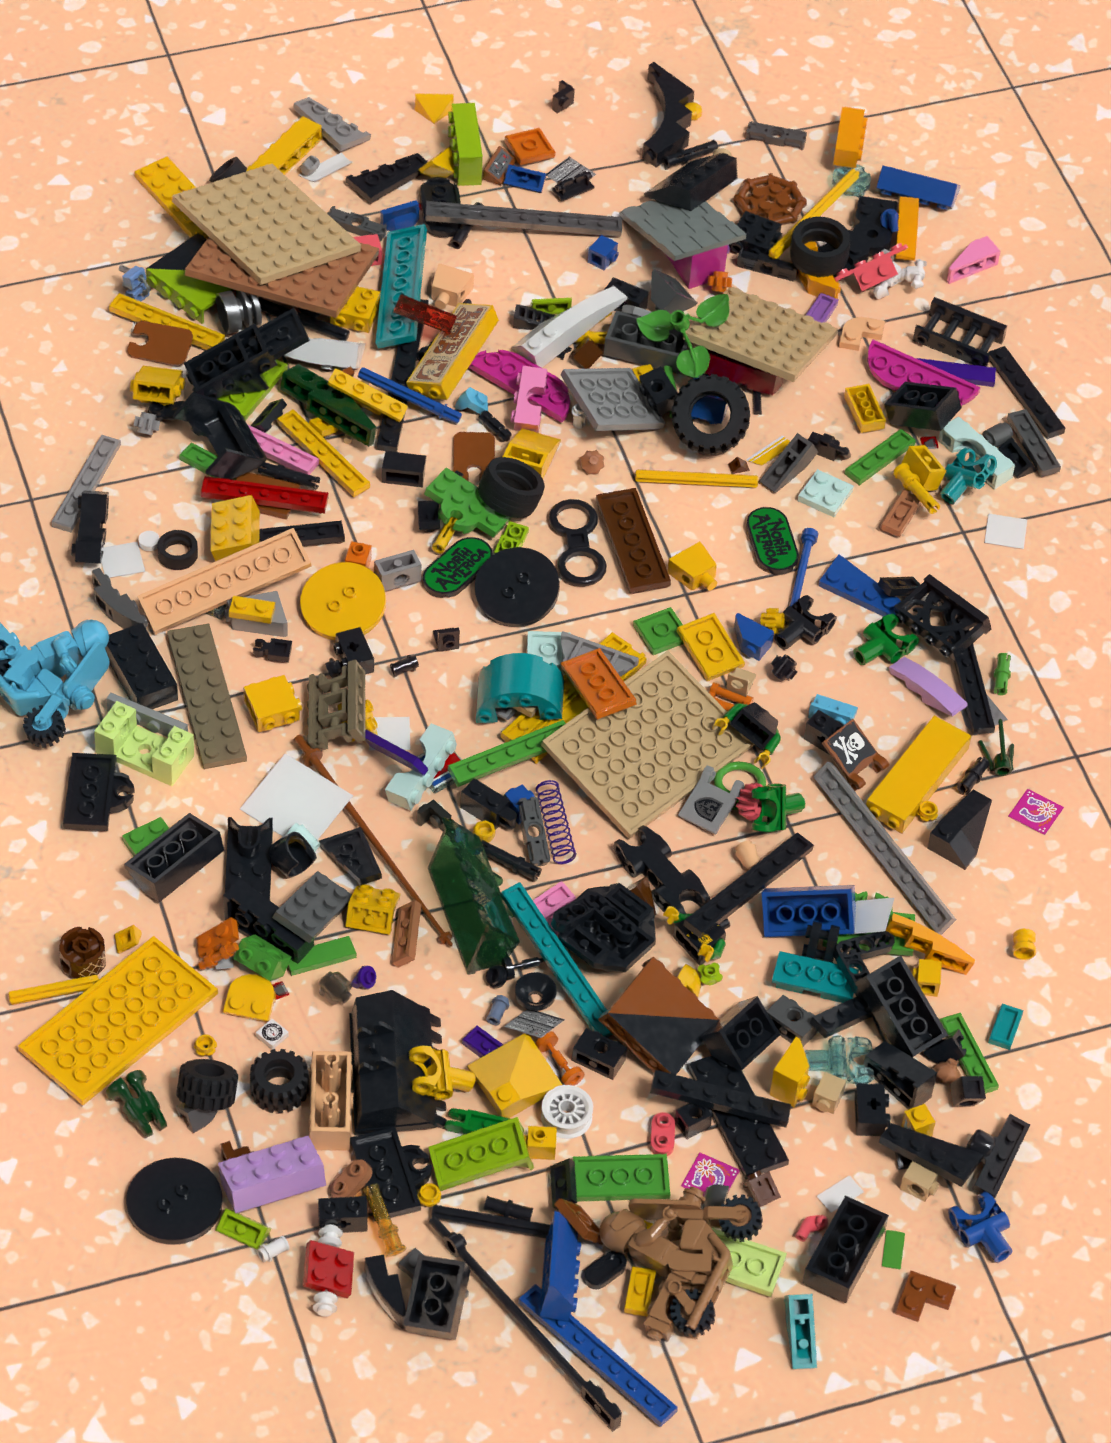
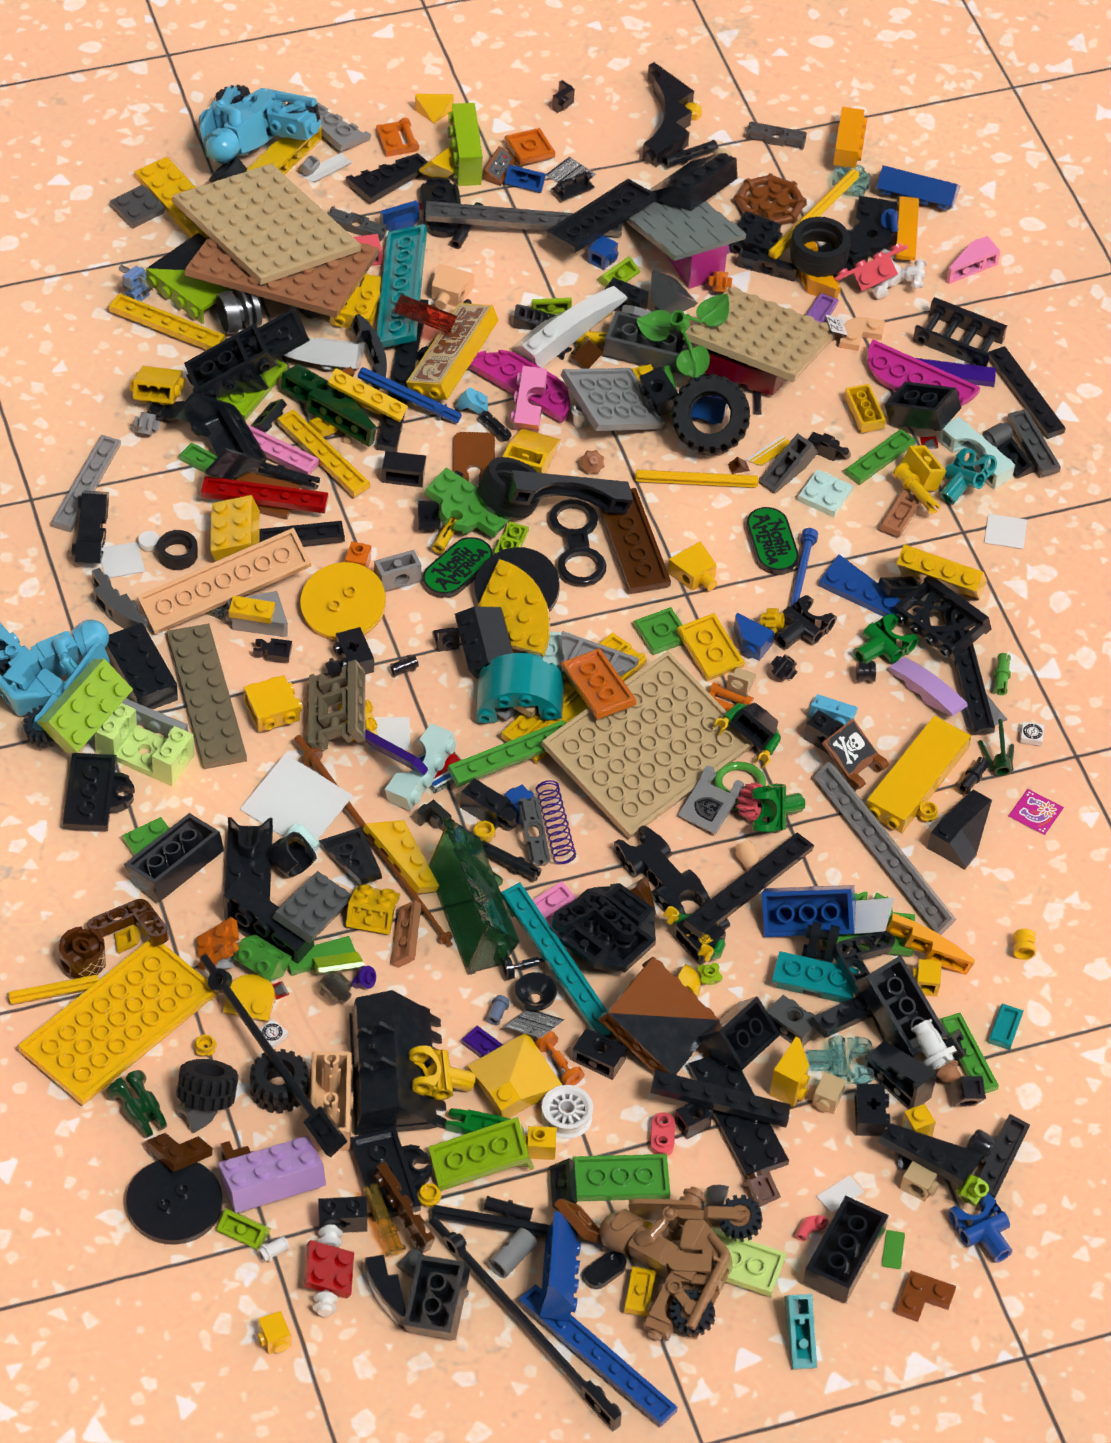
(85, 705): none -> lime brick
(134, 913): none -> reddish brown beam
(137, 206): none -> dark grey plate
(165, 344): dark orange piece -> none
(177, 1155): none -> reddish brown plate
(247, 121): none -> medium azure piece
(274, 1333): none -> yellow brick
(307, 321): black axle -> none
(319, 1121): none -> black bar
(338, 963): none -> lime slope
(351, 1181): nougat plate -> none
(365, 333): none -> black slope
(372, 282): none -> yellow tile
(391, 139): none -> orange plate
(403, 1205): none -> reddish brown wing
(404, 853): none -> yellow wing
(483, 636): none -> black slope
(496, 976): black plate -> none
(512, 1253): none -> light grey pin
(522, 606): none -> yellow plate
(601, 215): none -> black plate
(608, 495): none -> black arch
(623, 271): none -> lime slope
(708, 1172): sticker -> none
(836, 325): none -> white sticker
(866, 671): none -> black wheel
(933, 1046): none -> white piece
(964, 578): none -> yellow arch
(972, 1190): none -> lime axle
(1032, 733): none -> white tile

